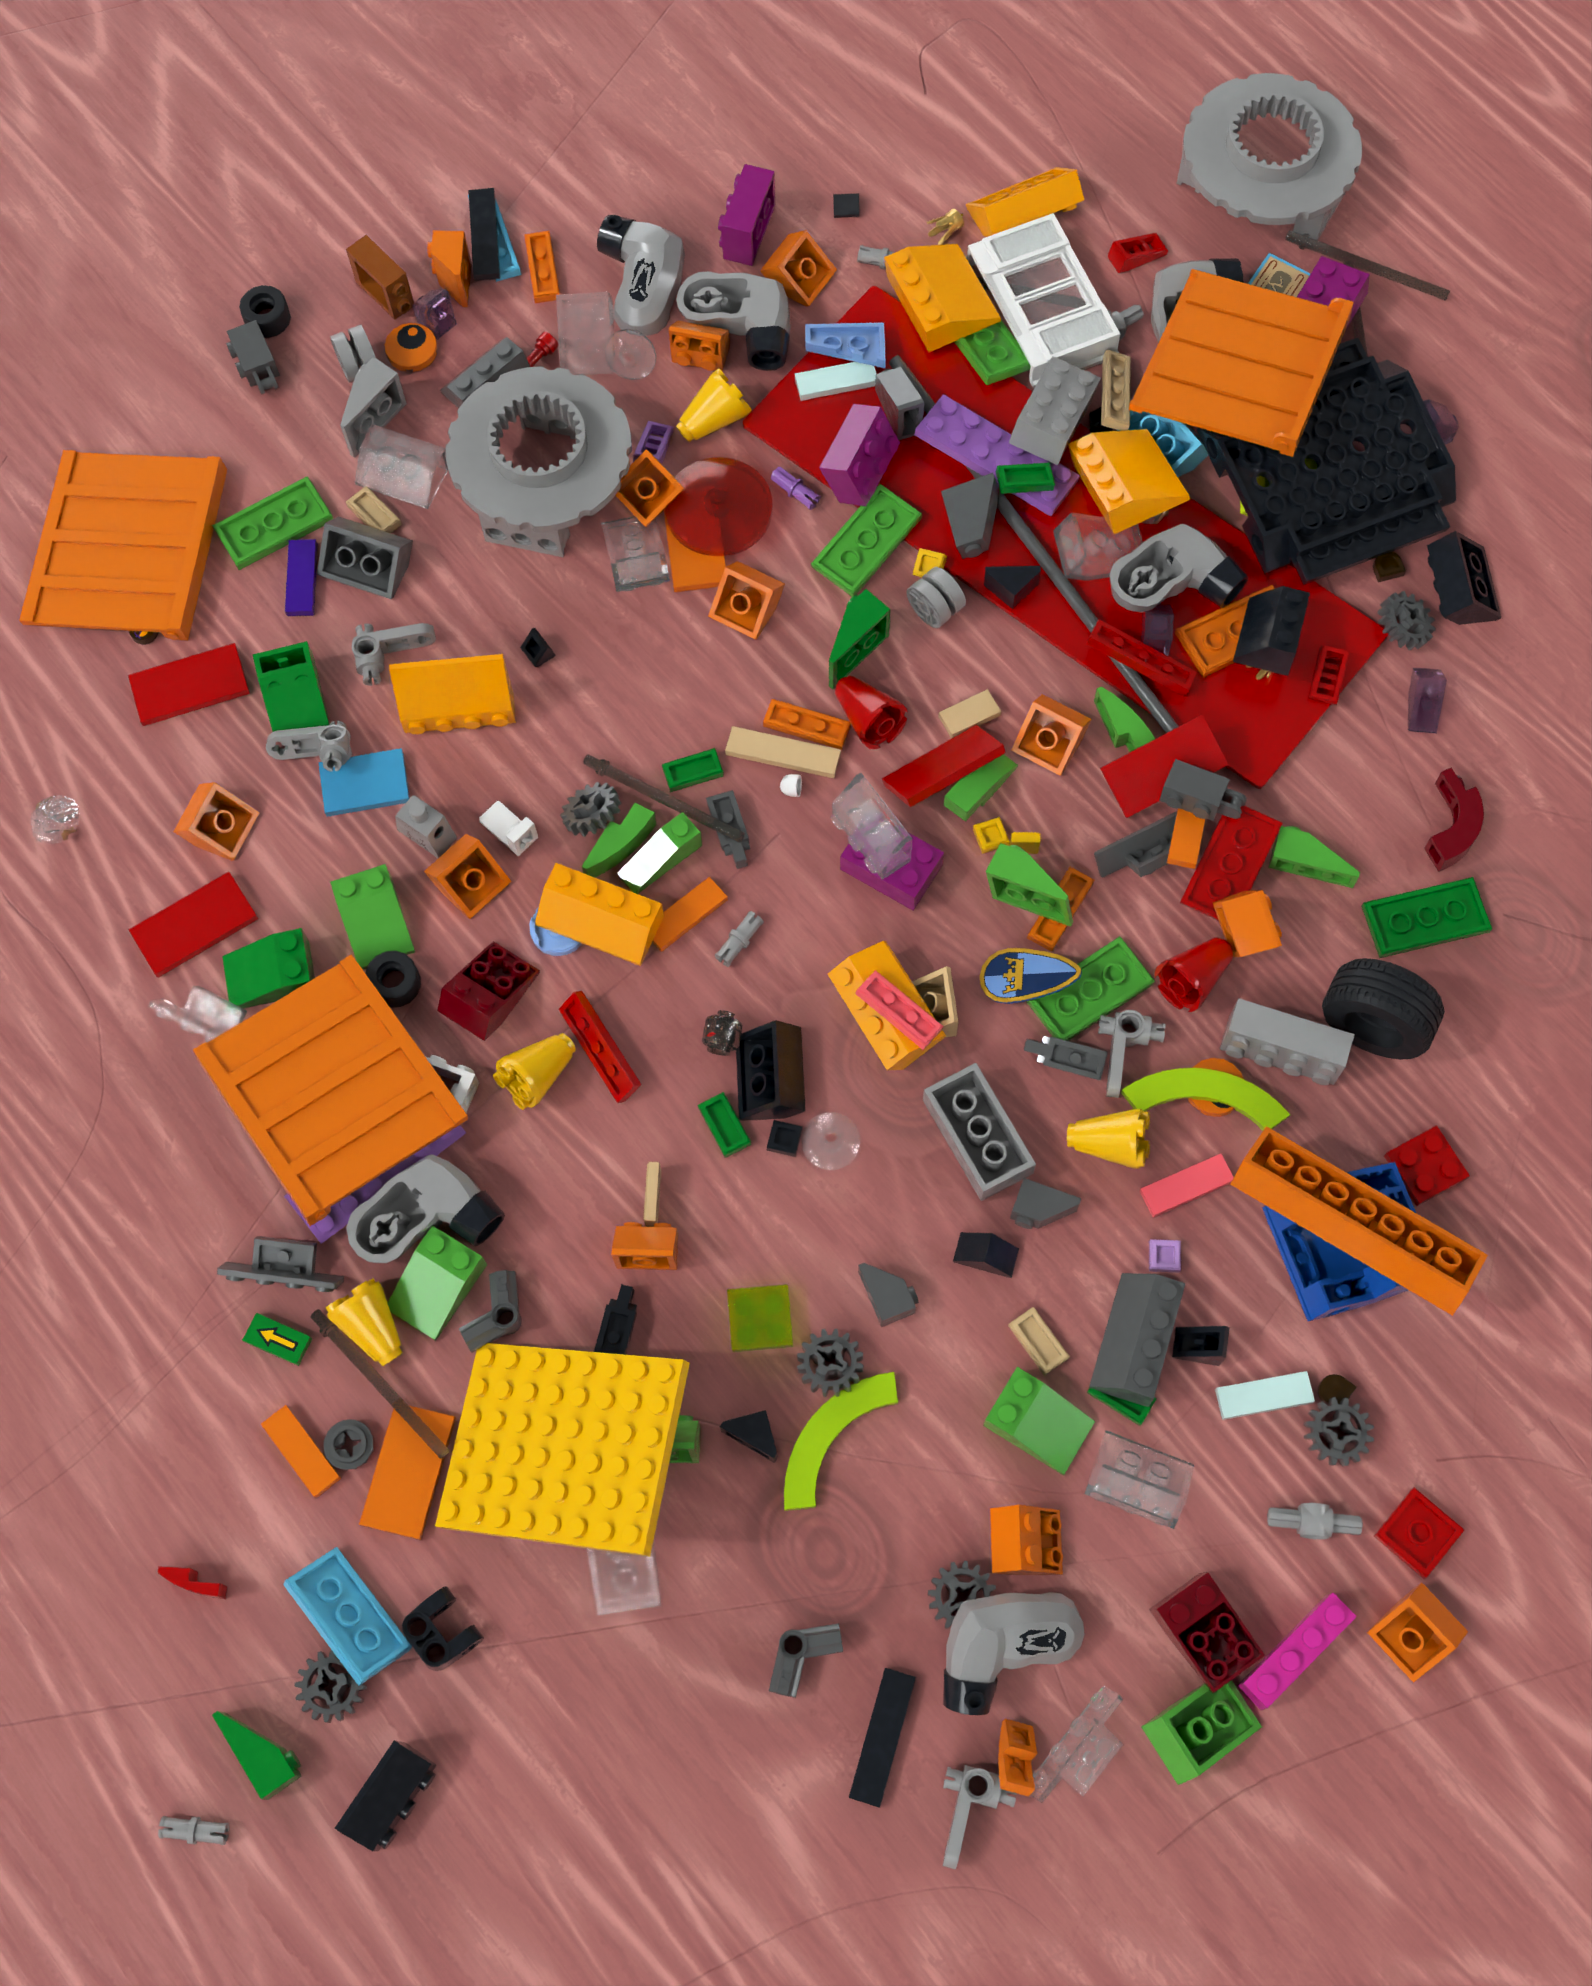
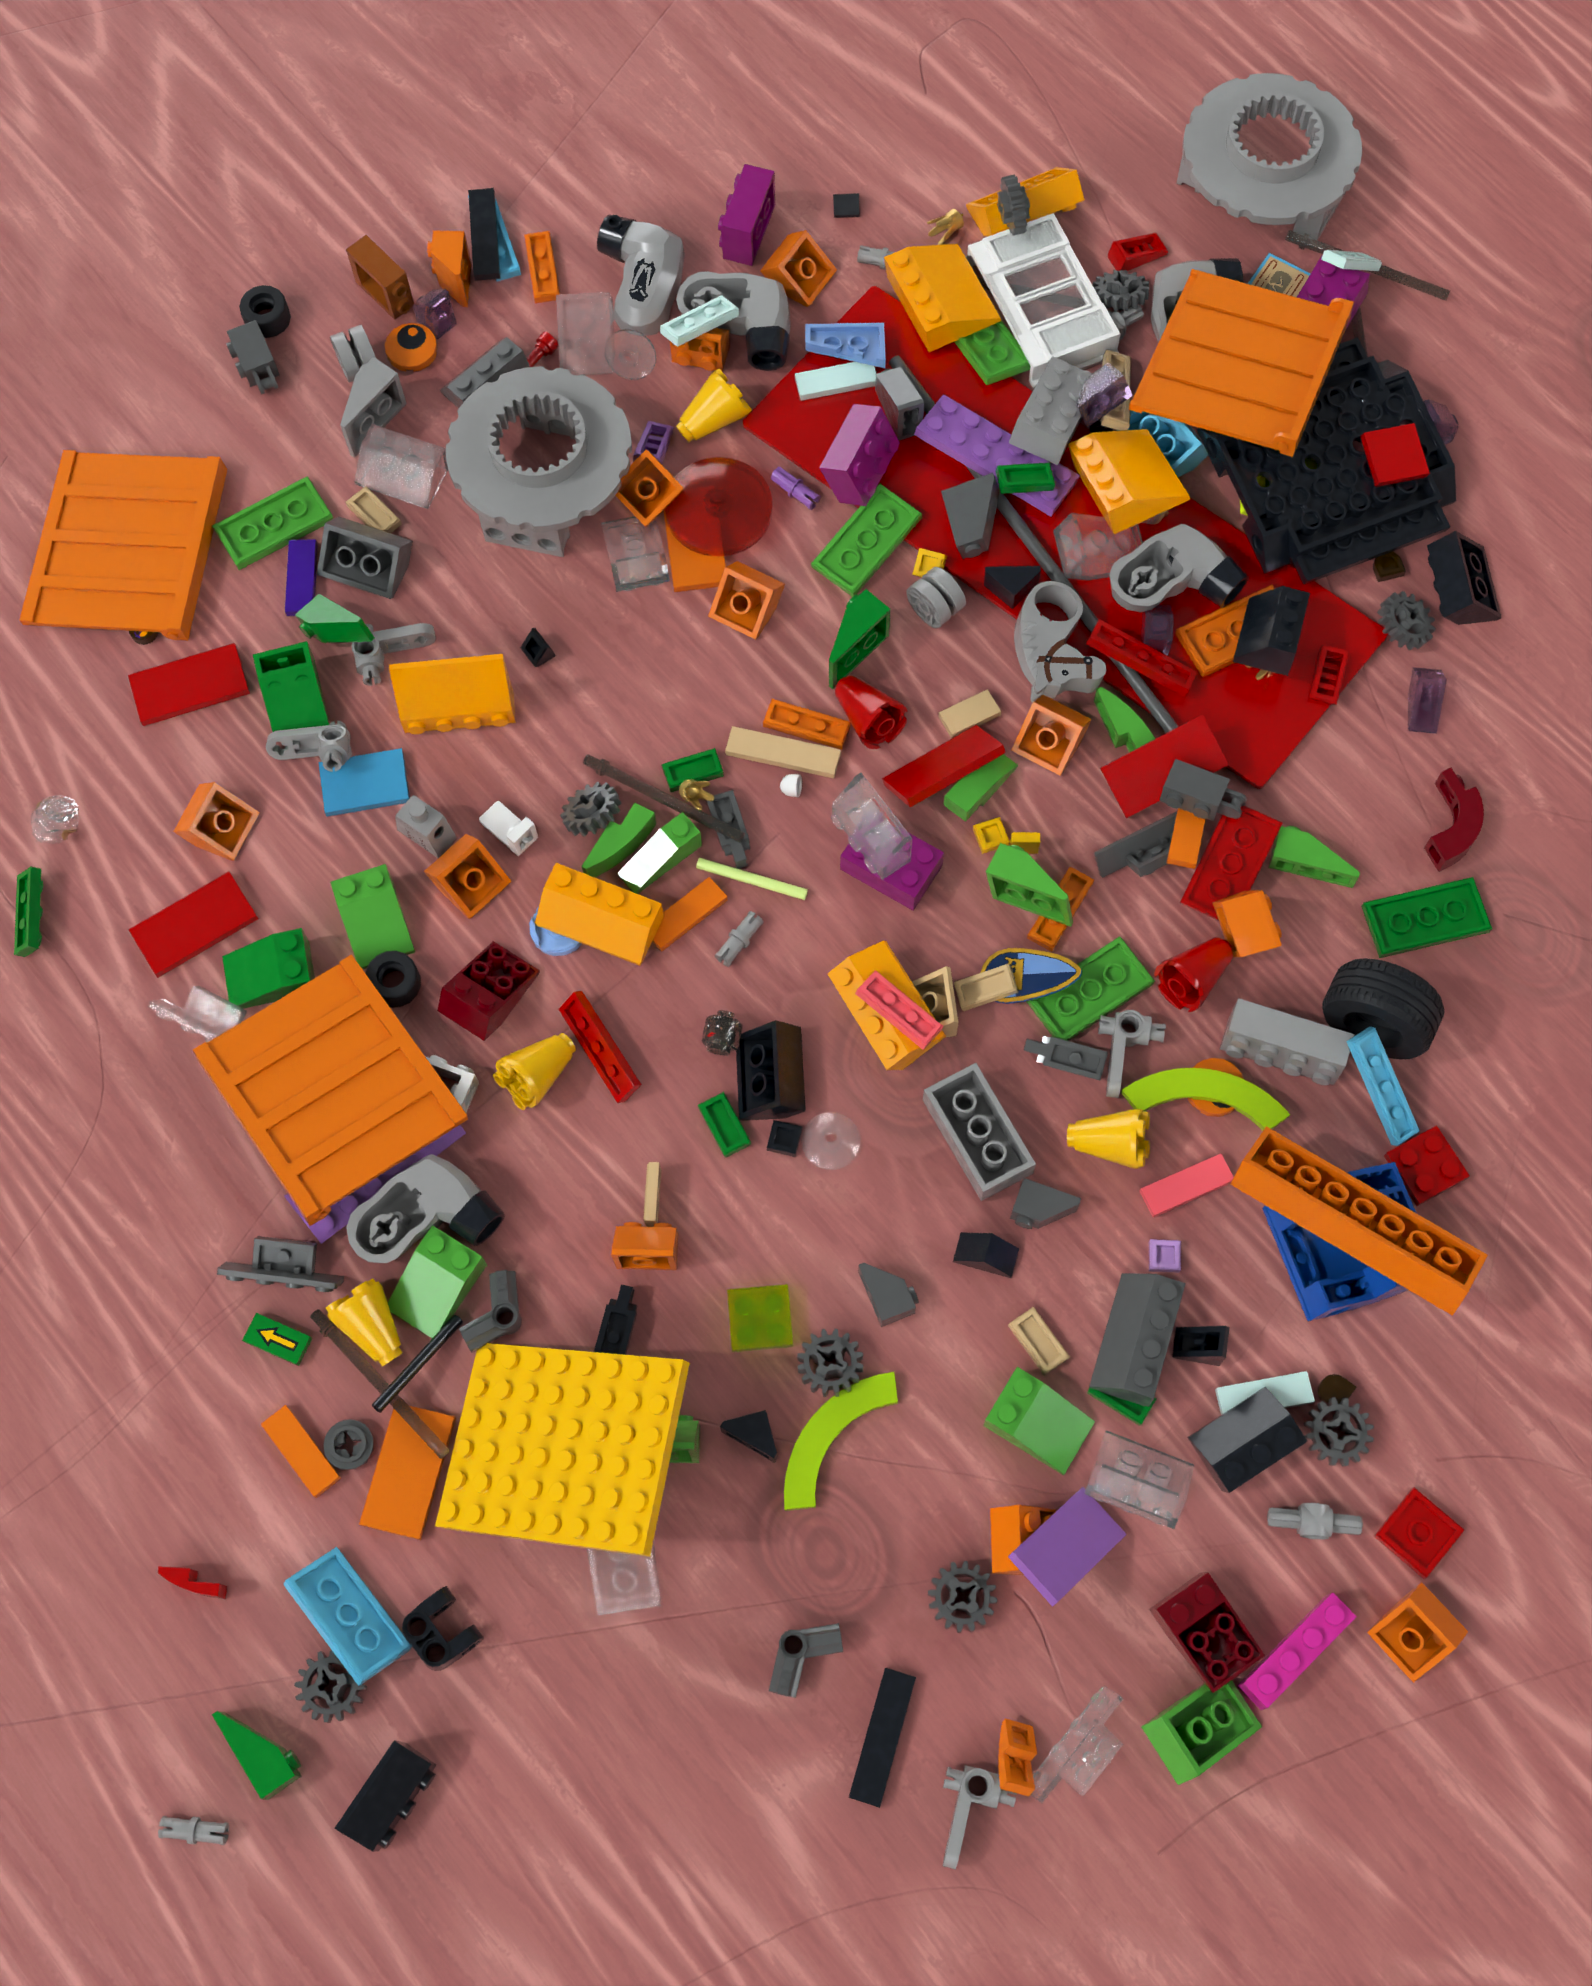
(28, 912): none -> green plate
(331, 622): none -> green slope
(417, 1363): none -> black piece
(692, 791): none -> pearl gold piece
(699, 320): none -> light aqua tile
(751, 878): none -> yellowish green piece
(986, 987): none -> tan tile
(1008, 1634): light grey piece -> none
(1013, 205): none -> dark grey gear
(1043, 649): none -> light grey animal
(1067, 1546): none -> medium lavender tile
(1102, 393): none -> clear purple slope
(1121, 290): none -> dark grey gear
(1247, 1440): none -> black slope
(1351, 260): none -> light aqua tile
(1383, 1086): none -> medium azure tile
(1395, 455): none -> red tile

